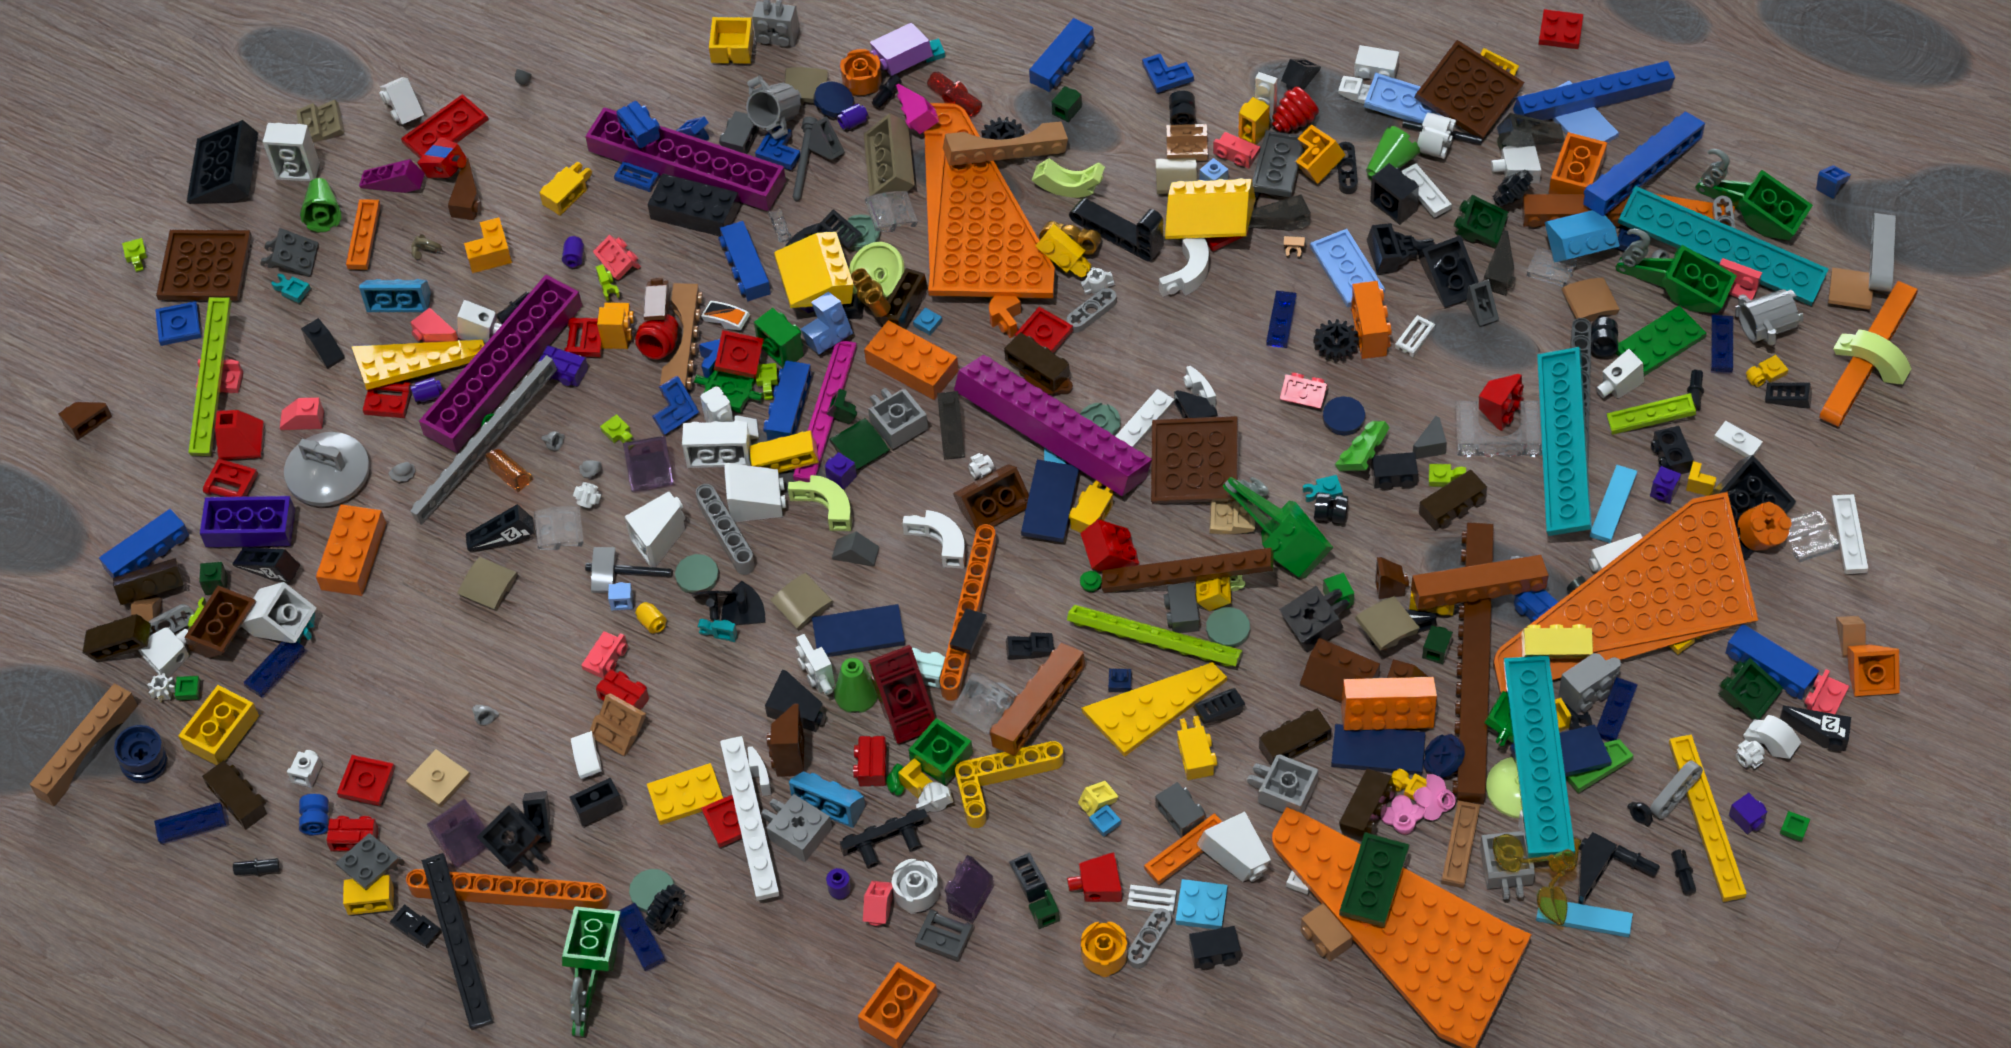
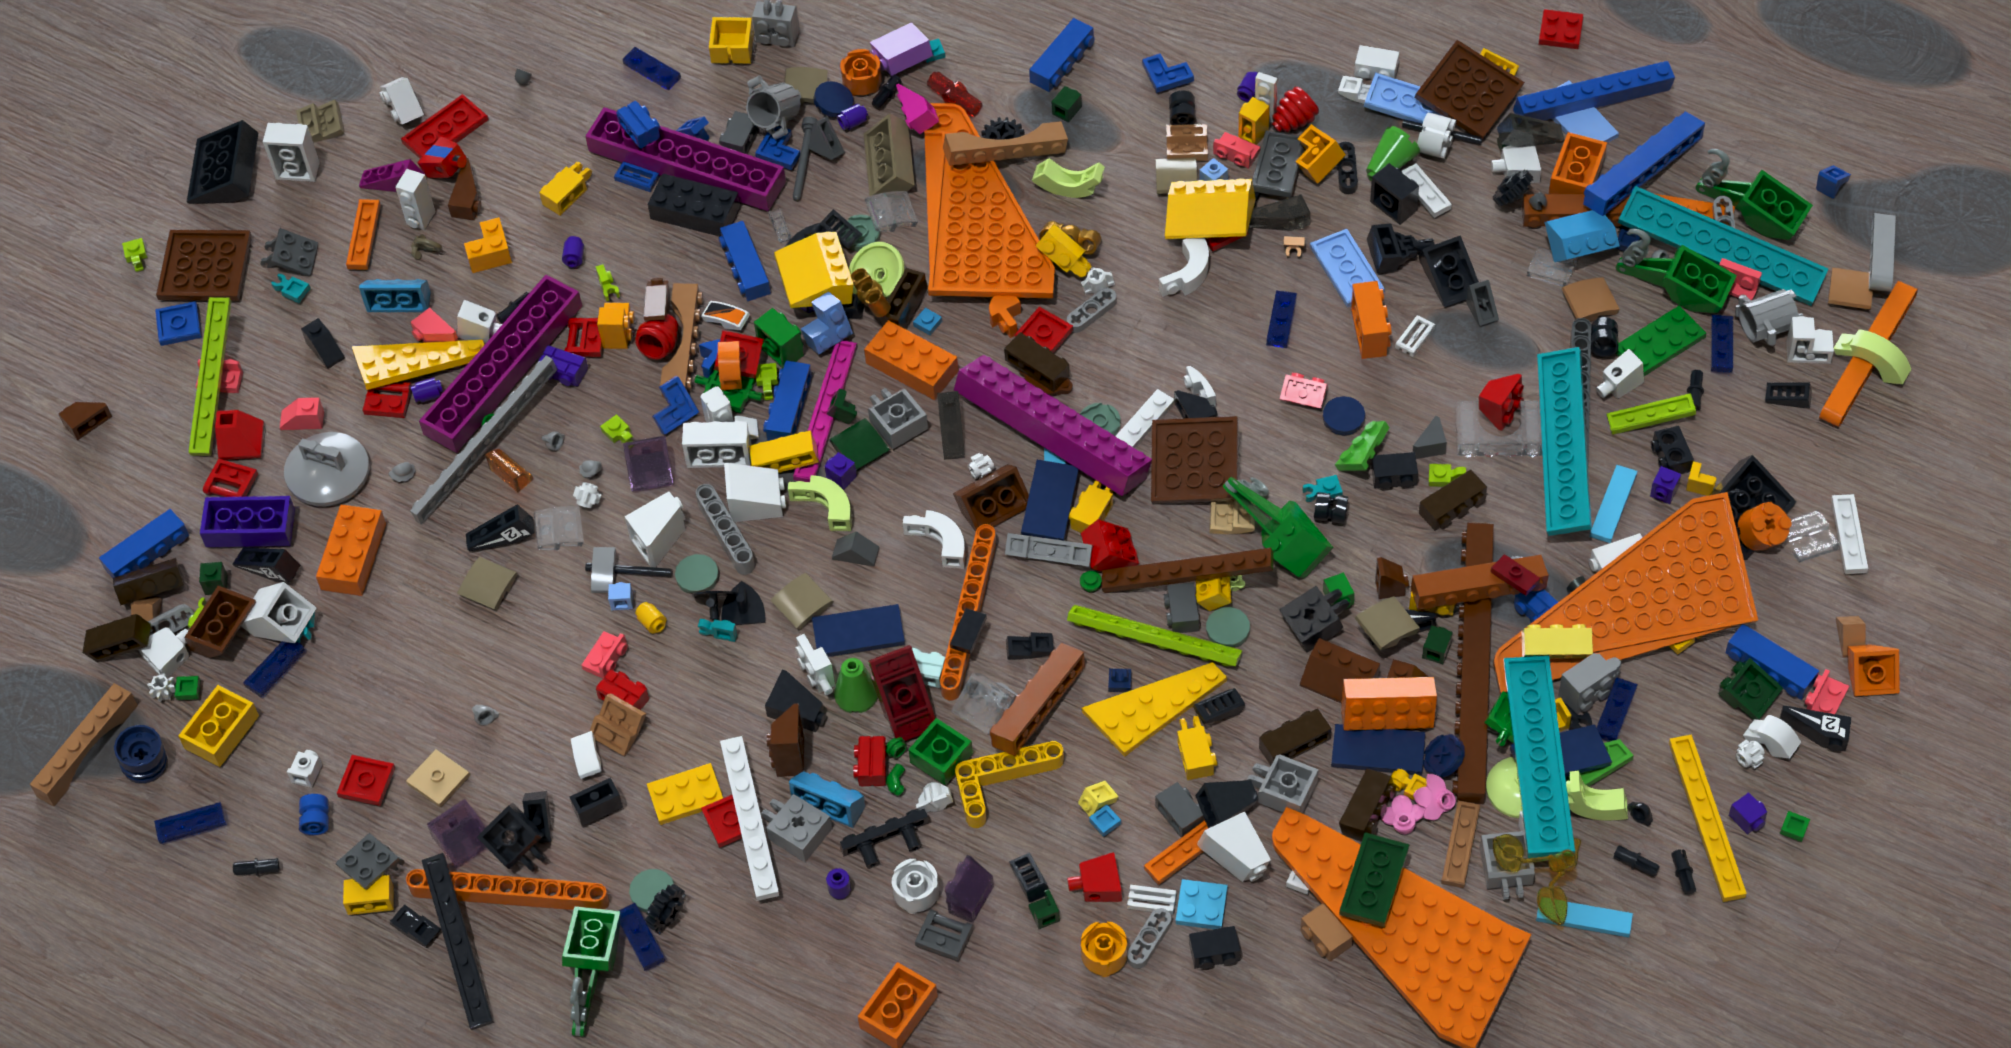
(235, 794): dark brown brick -> none
(320, 207): bright green cone -> none
(347, 832): red brick -> none
(415, 199): none -> white brick
(615, 256): coral bracket -> none
(651, 68): none -> clear blue plate
(729, 365): none -> orange brick
(758, 769): white slope -> none
(877, 902): coral slope -> none
(896, 747): none -> green plate
(913, 778): yellow panel -> none
(1048, 549): none -> light grey slope
(1141, 239): black beam -> none
(1225, 800): none -> black slope
(1246, 89): none -> dark purple brick
(1299, 73): black slope -> none
(1346, 340): black gear -> none
(1480, 221): dark green plate -> none
(1501, 267): clear smoke slope -> none
(1515, 574): none -> dark red plate
(1538, 200): none -> dark grey hinge
(1594, 859): black slope -> none
(1595, 803): none -> yellowish green arch
(1676, 789): light grey beam -> none
(1737, 440): white plate -> none
(1768, 369): yellow plate -> none
(1808, 344): none -> white brick

